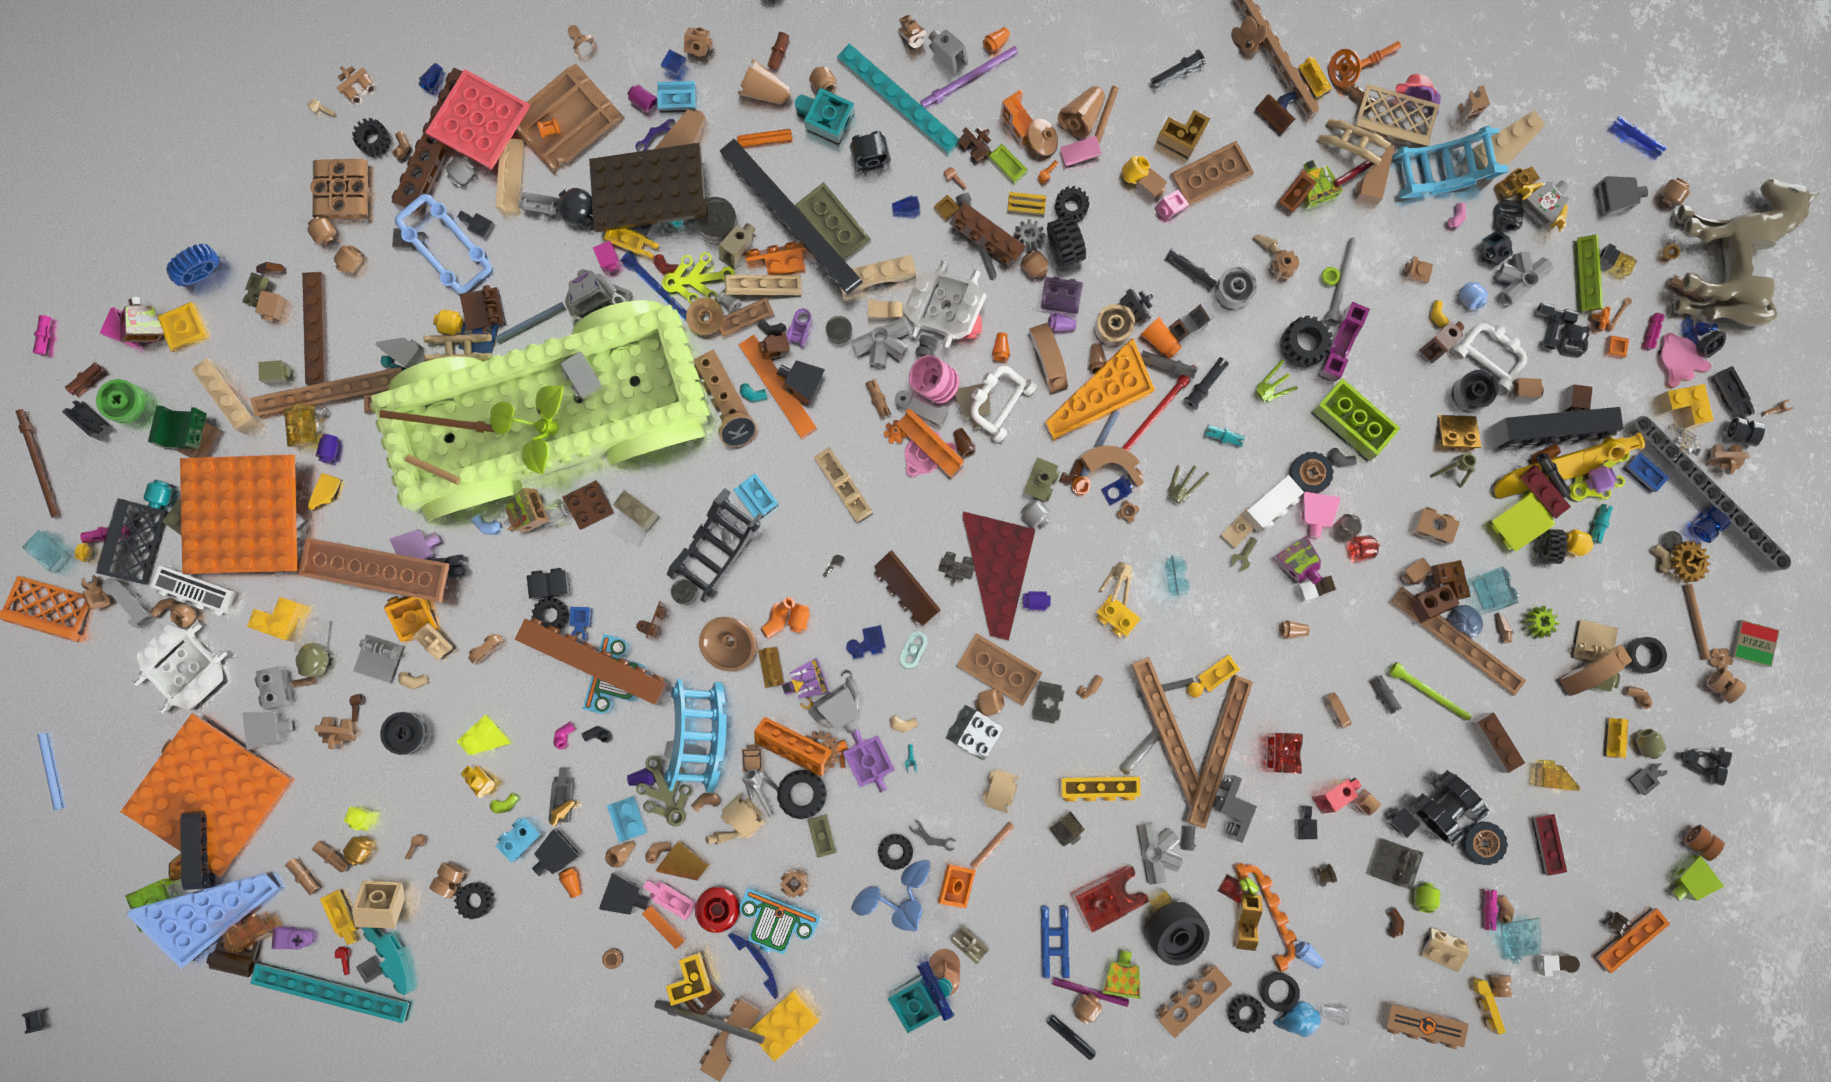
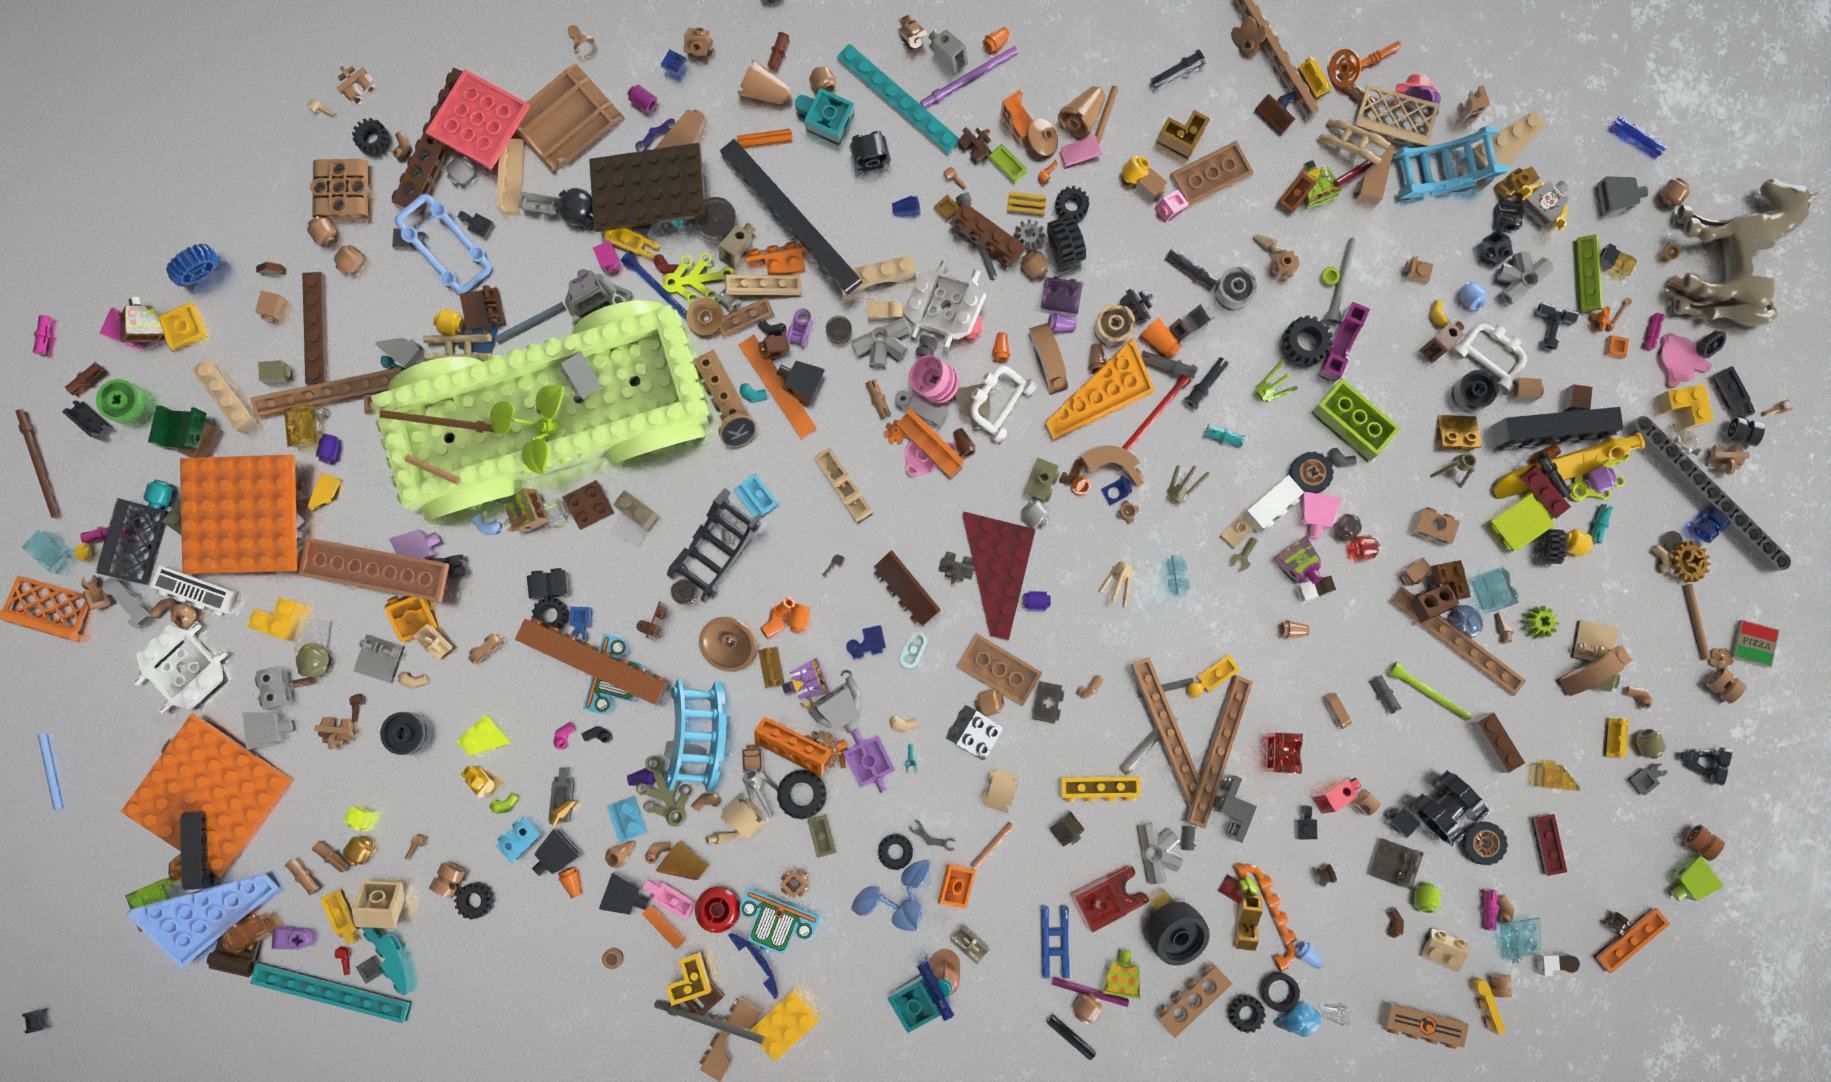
(254, 286): olive plate -> none
(430, 78): clear blue cone -> none
(548, 127): orange bush -> none
(676, 95): medium azure plate -> none
(833, 221): olive tile -> none
(1103, 435): sand blue bar -> none
(1117, 617): yellow brick -> none
(1460, 216): bright pink arm -> none
(1575, 334): black piece -> none
(1647, 472): blue plate -> none
(1660, 650): black tyre -> none
(1700, 329): clear blue plant -> none

